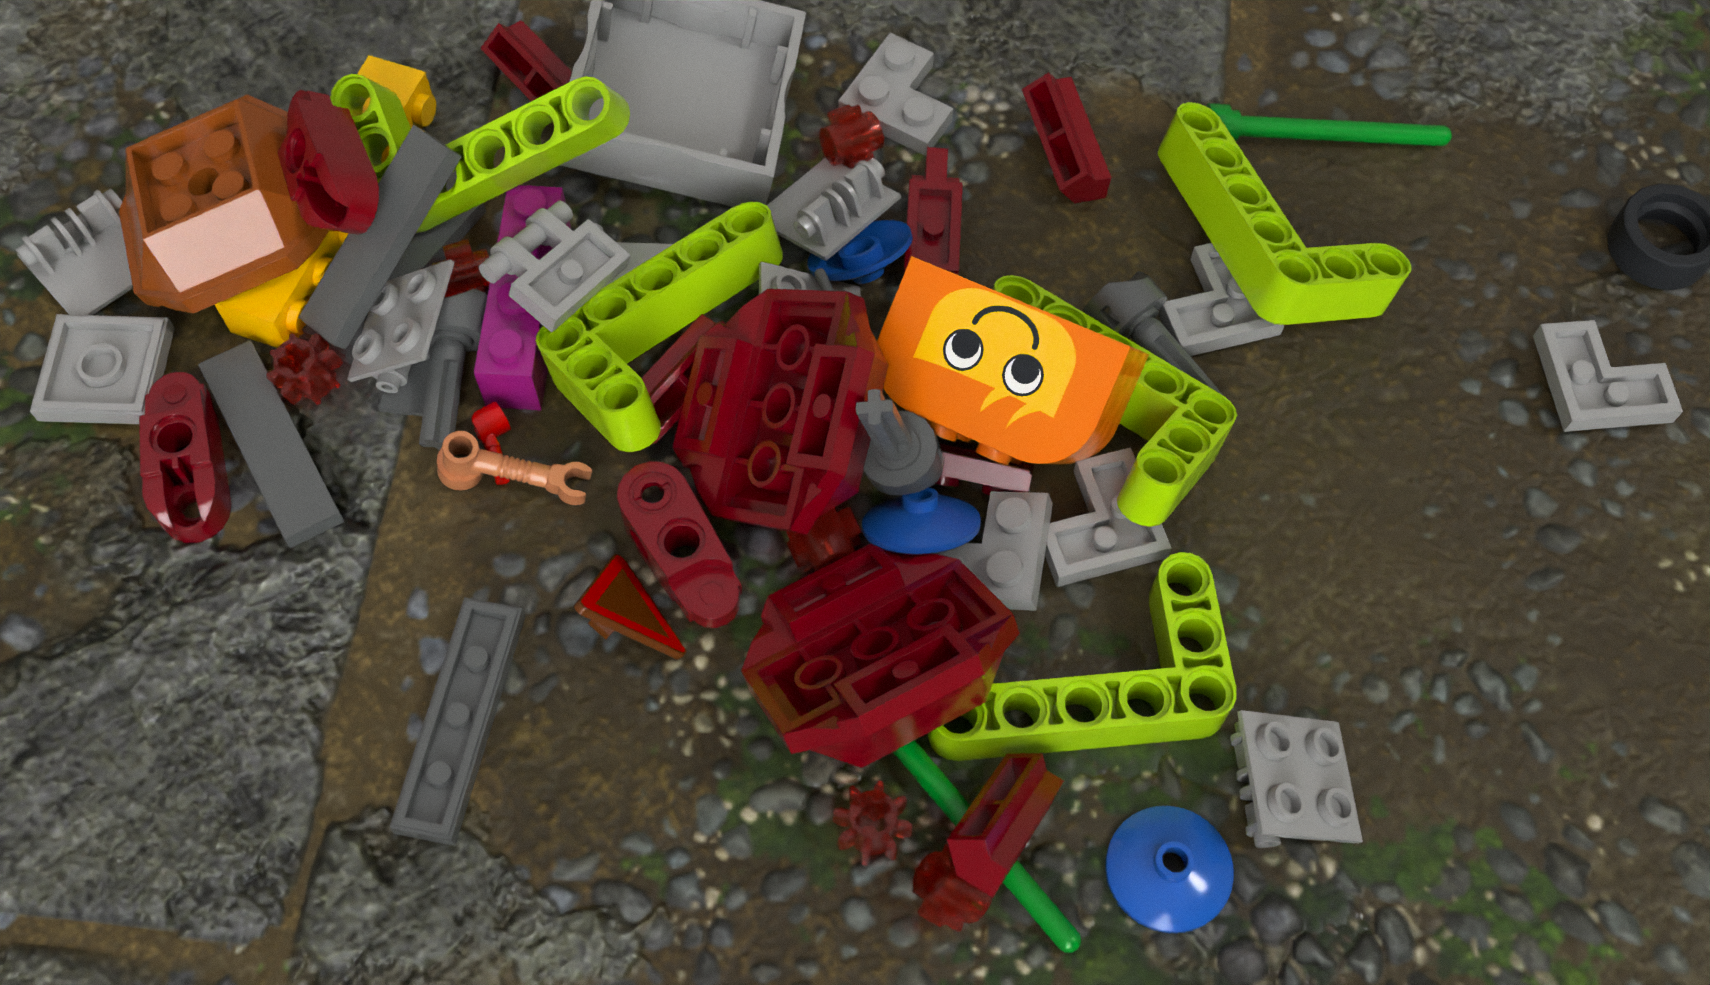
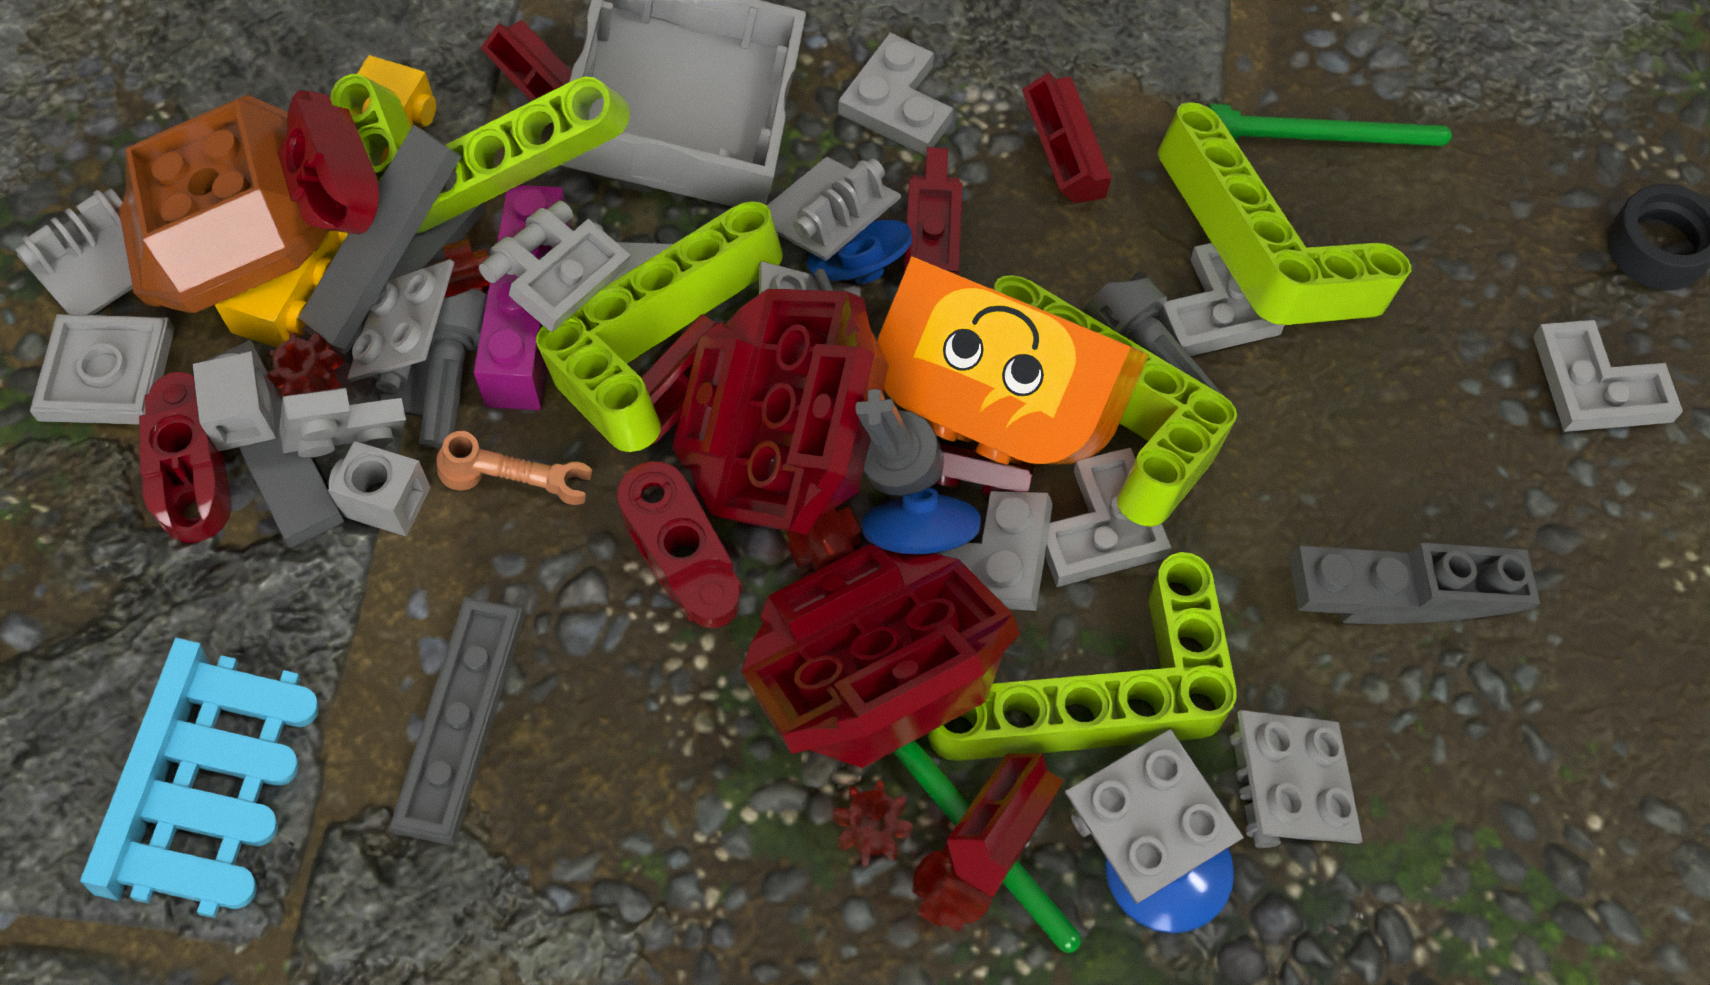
(146, 797): none -> medium azure fence
(234, 401): none -> light grey brick
(325, 419): none -> light grey plate
(391, 506): none -> light grey brick
(489, 425): red hand -> none
(623, 605): reddish brown piece -> none
(851, 136): clear red gear -> none
(1152, 816): none -> light grey hinge
(1415, 586): none -> dark grey slope

